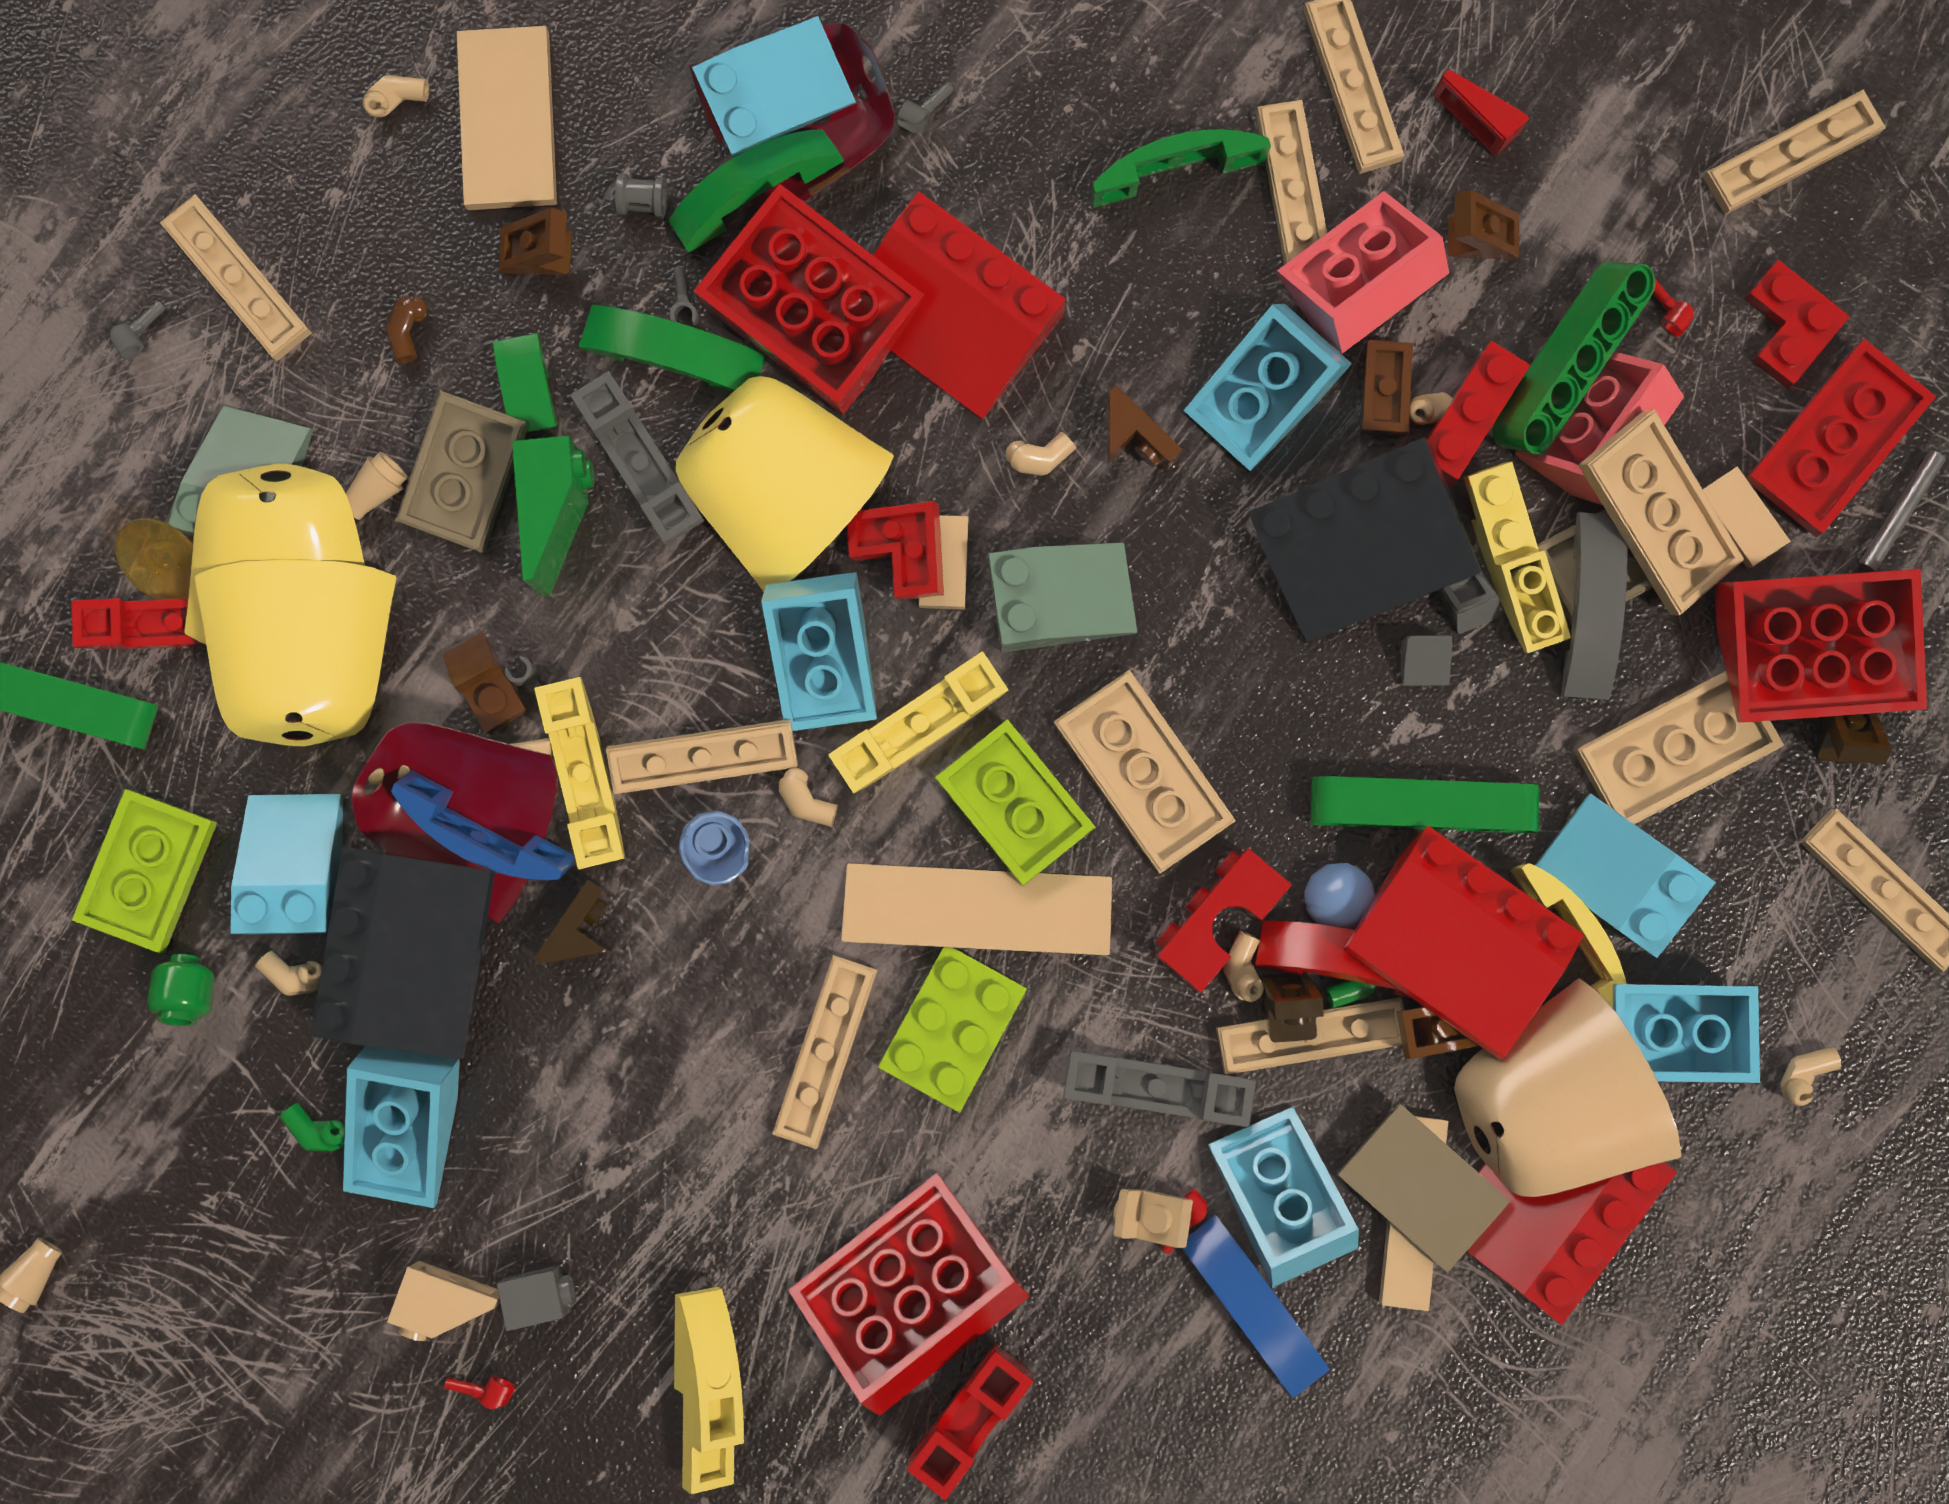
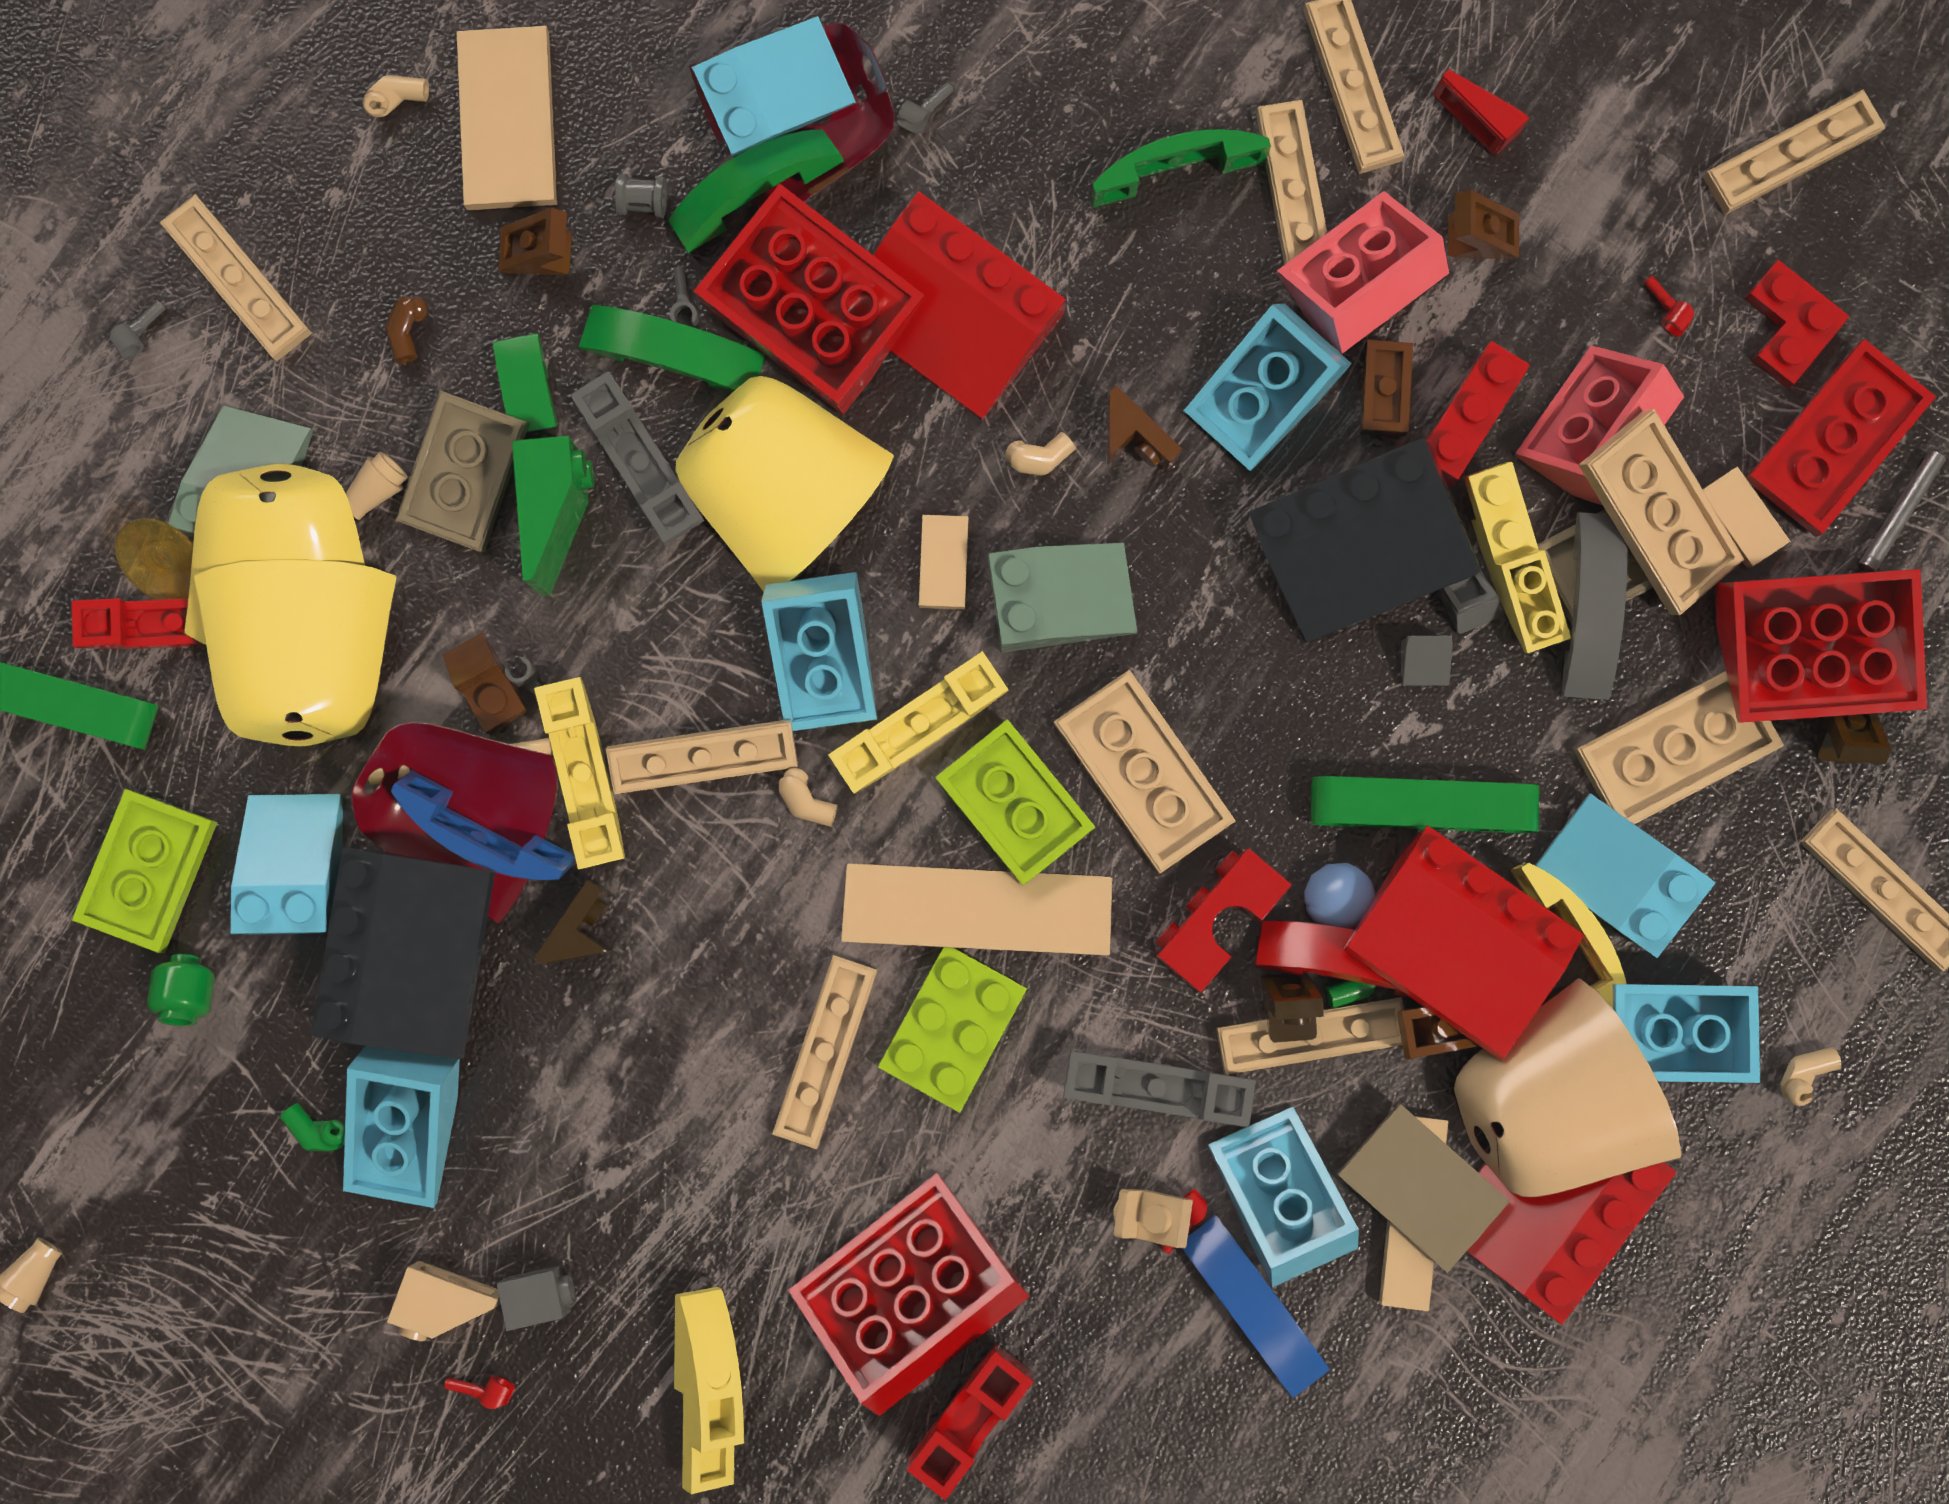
(290, 979): tan arm -> none
(714, 847): medium blue hair -> none
(912, 539): red plate -> none
(1240, 970): tan arm -> none
(1429, 407): tan arm -> none
(1573, 356): green beam -> none

